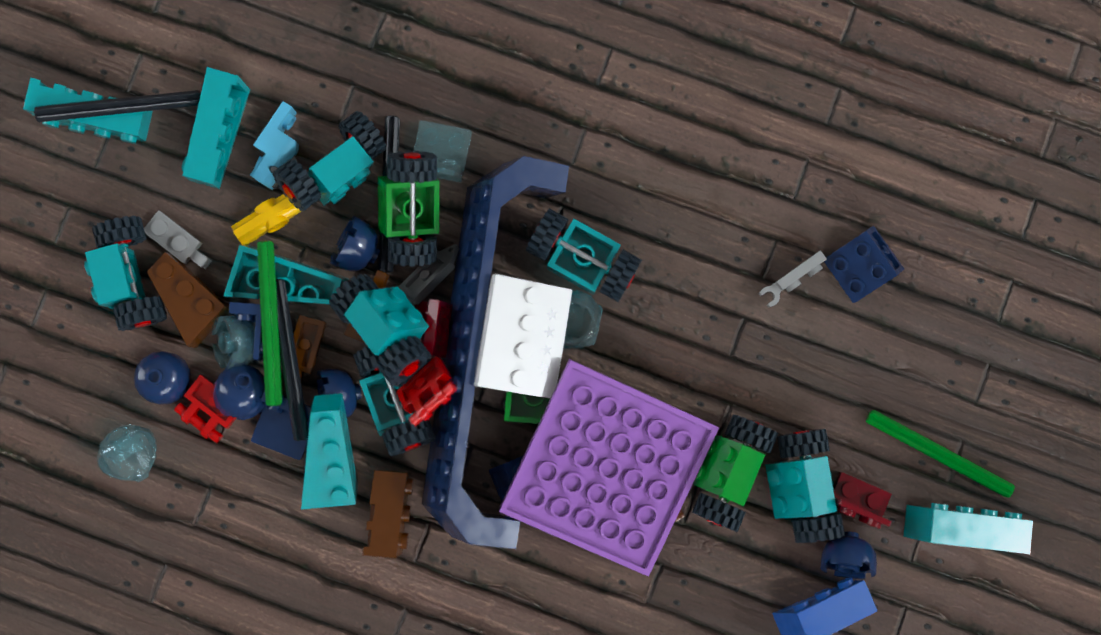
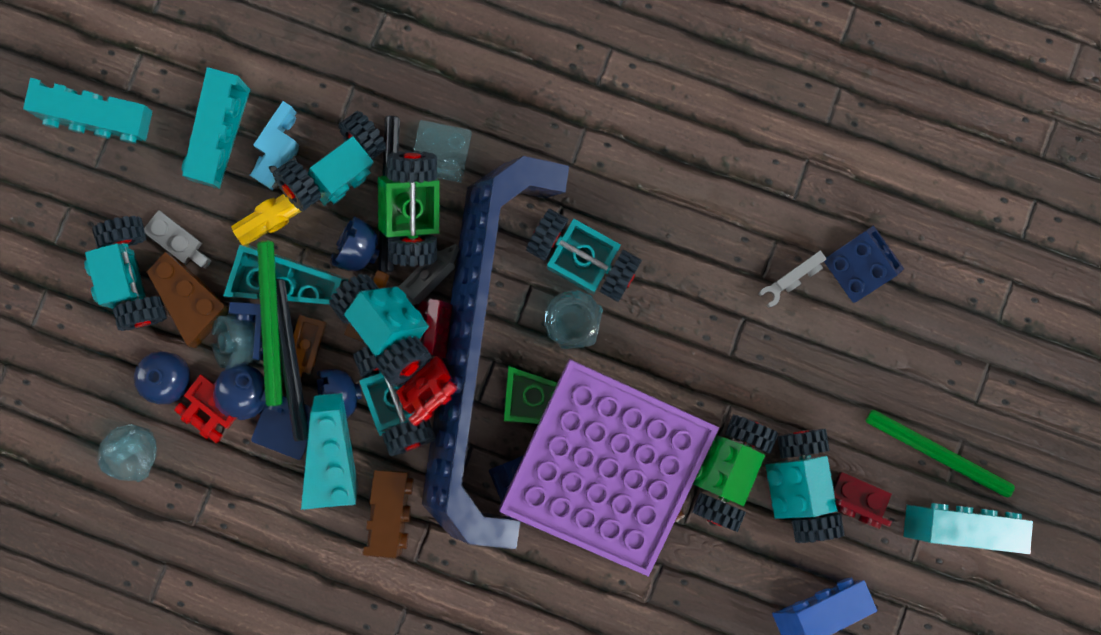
(116, 106): black axle -> none
(523, 336): white plate -> none
(849, 557): dark blue cylinder -> none

